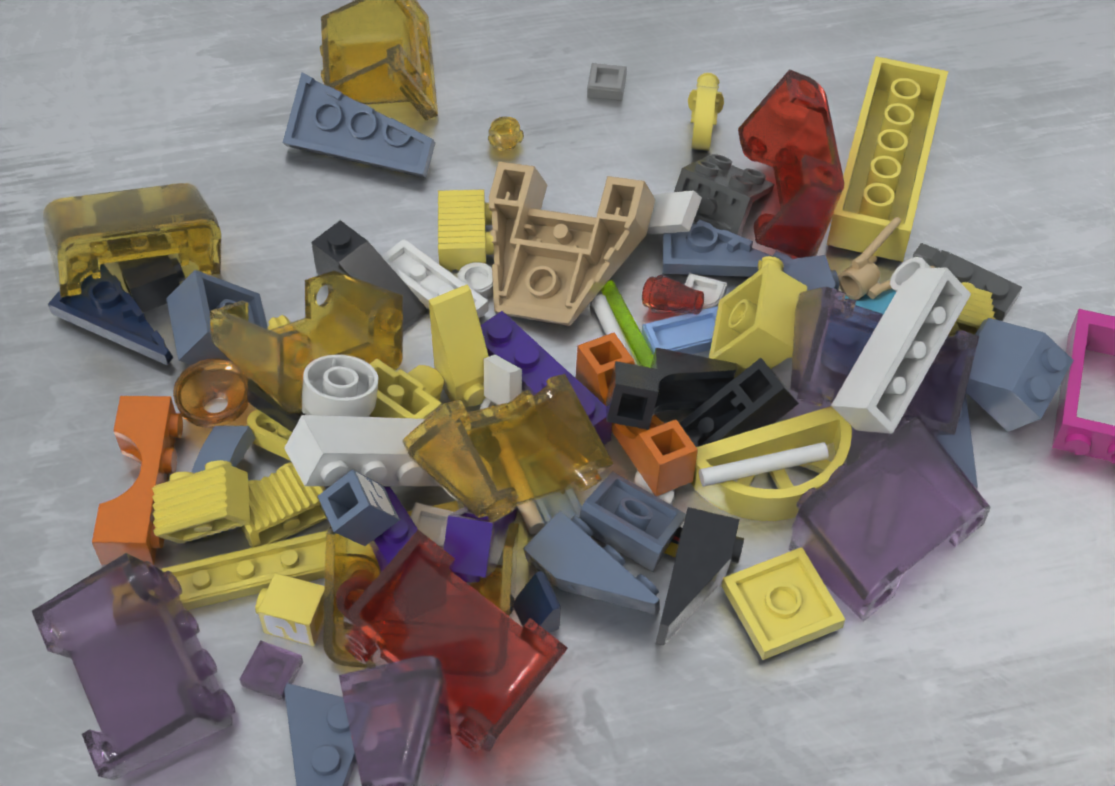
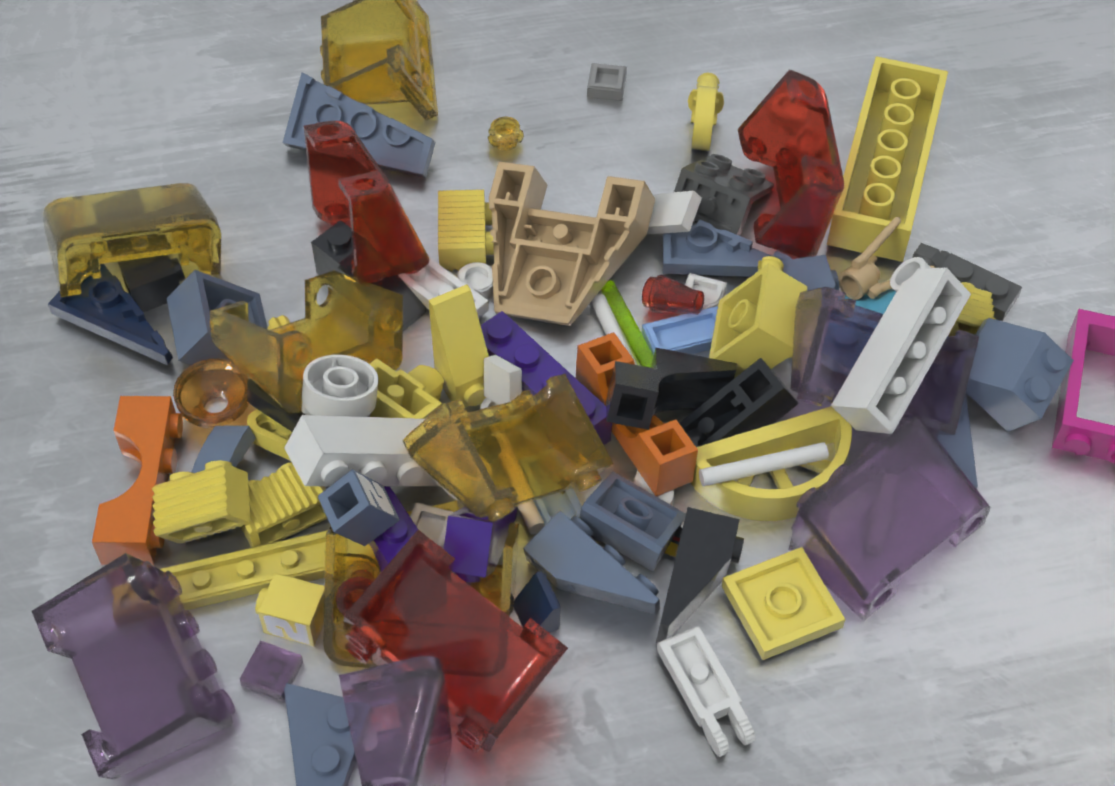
(353, 187): none -> clear red windscreen
(705, 687): none -> white hinge

